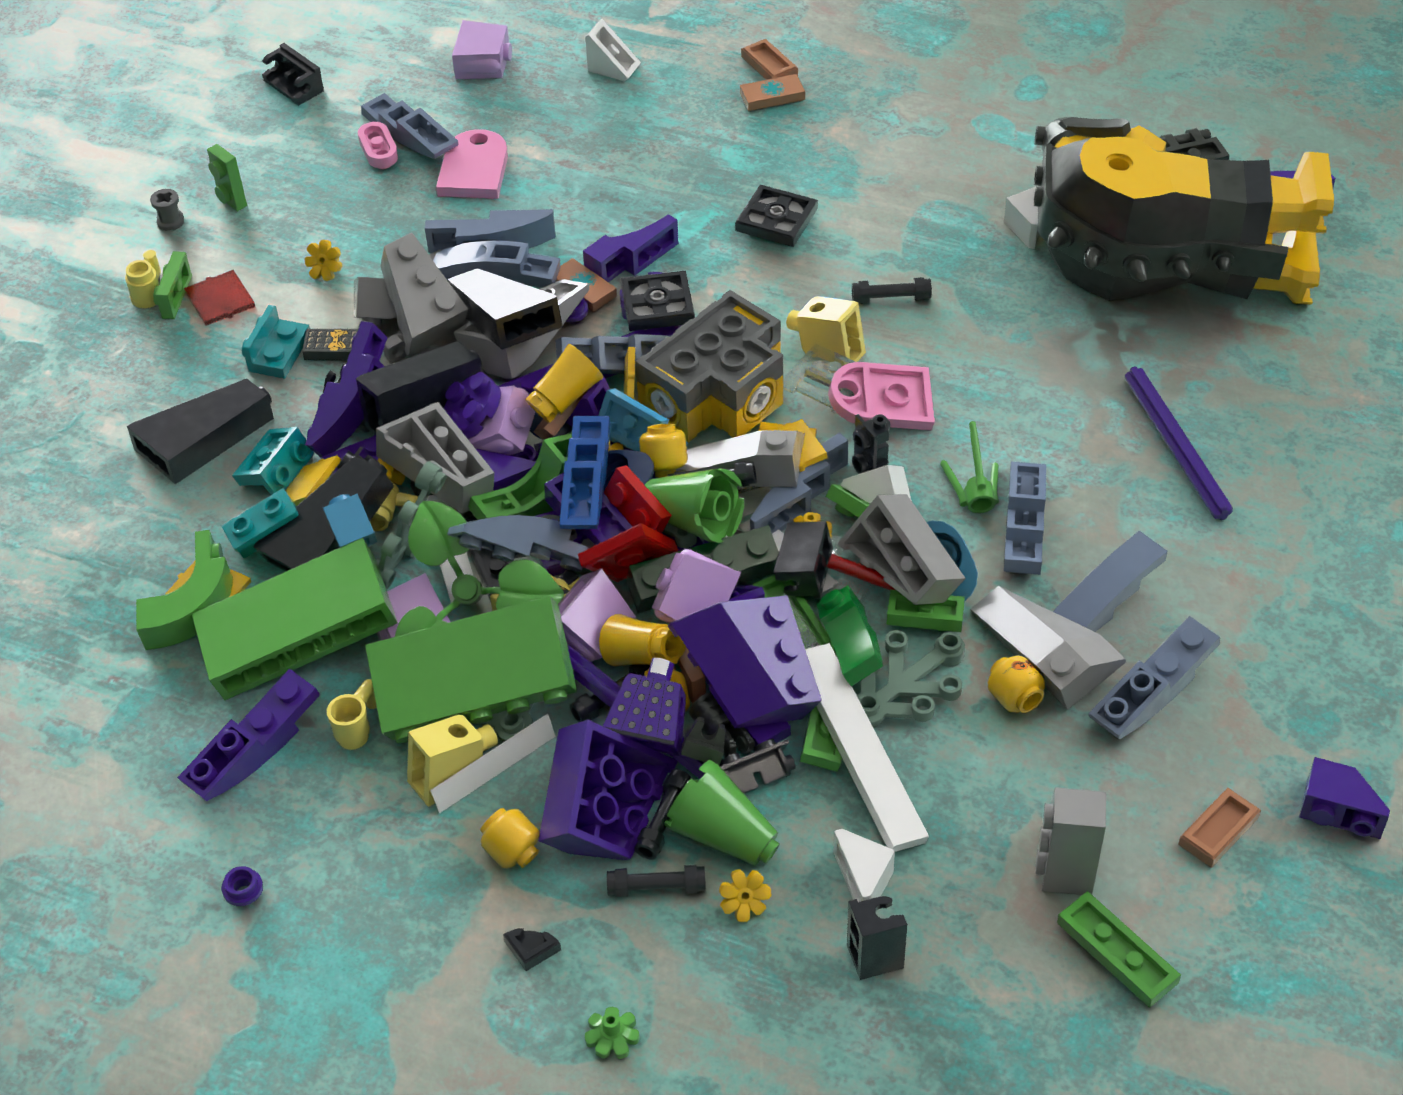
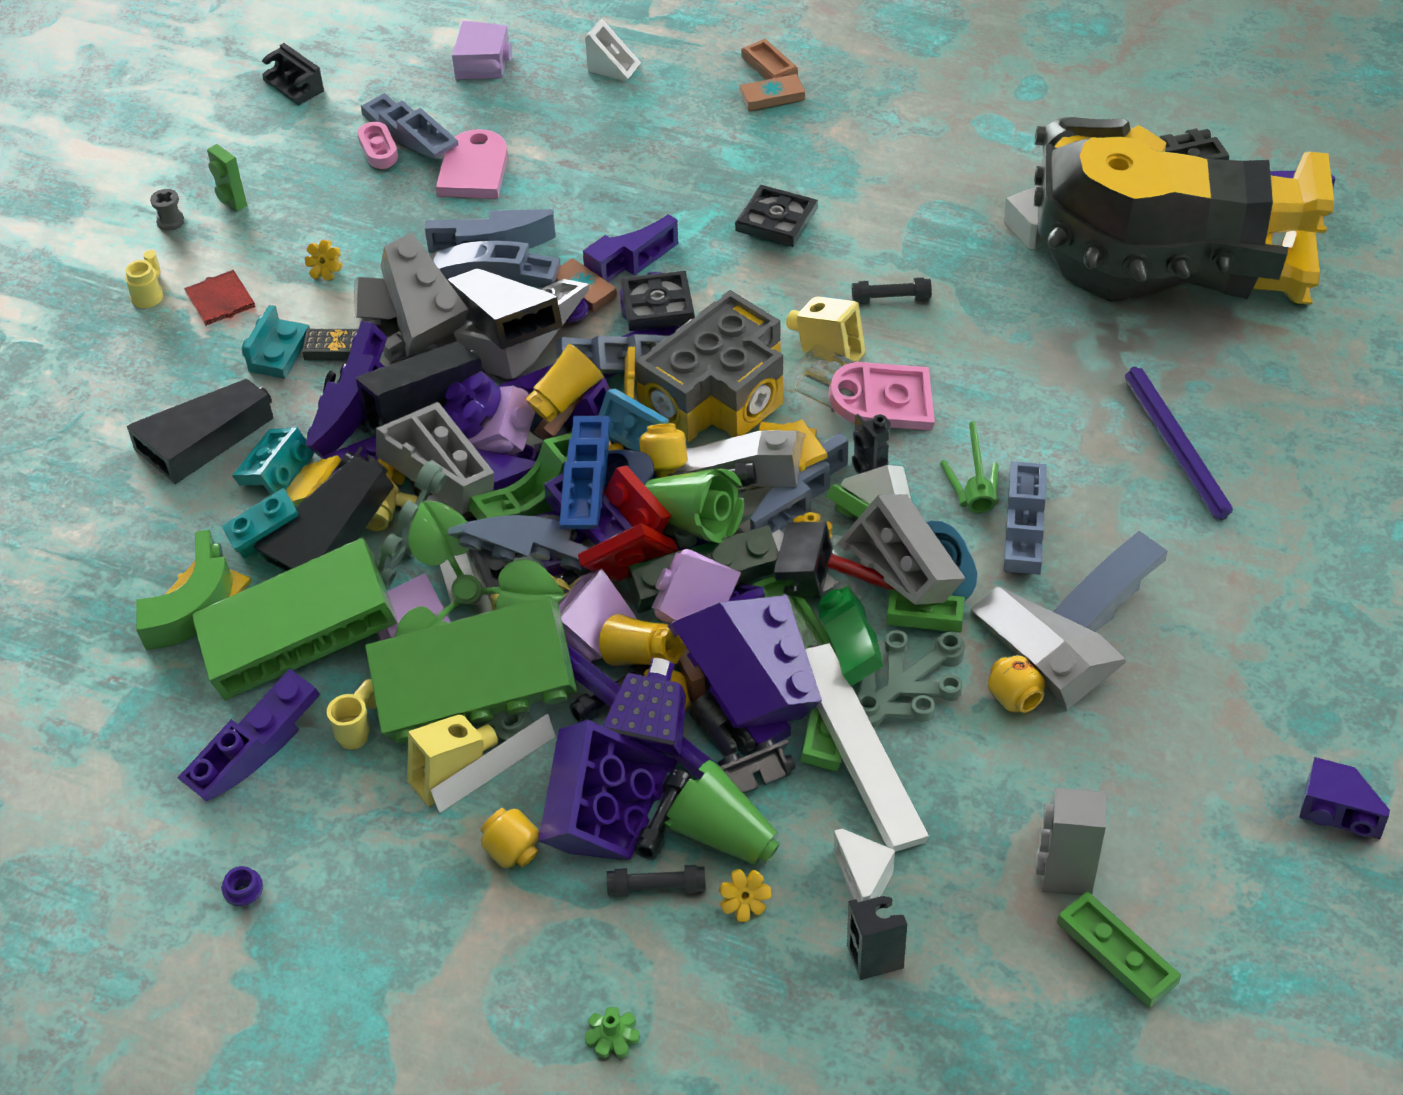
(171, 287): bright green plate -> none
(349, 520): dark azure brick -> none
(531, 946): black tile -> none
(703, 746): pearl dark grey tile -> none
(1157, 681): sand blue slope -> none
(1219, 827): nougat tile -> none

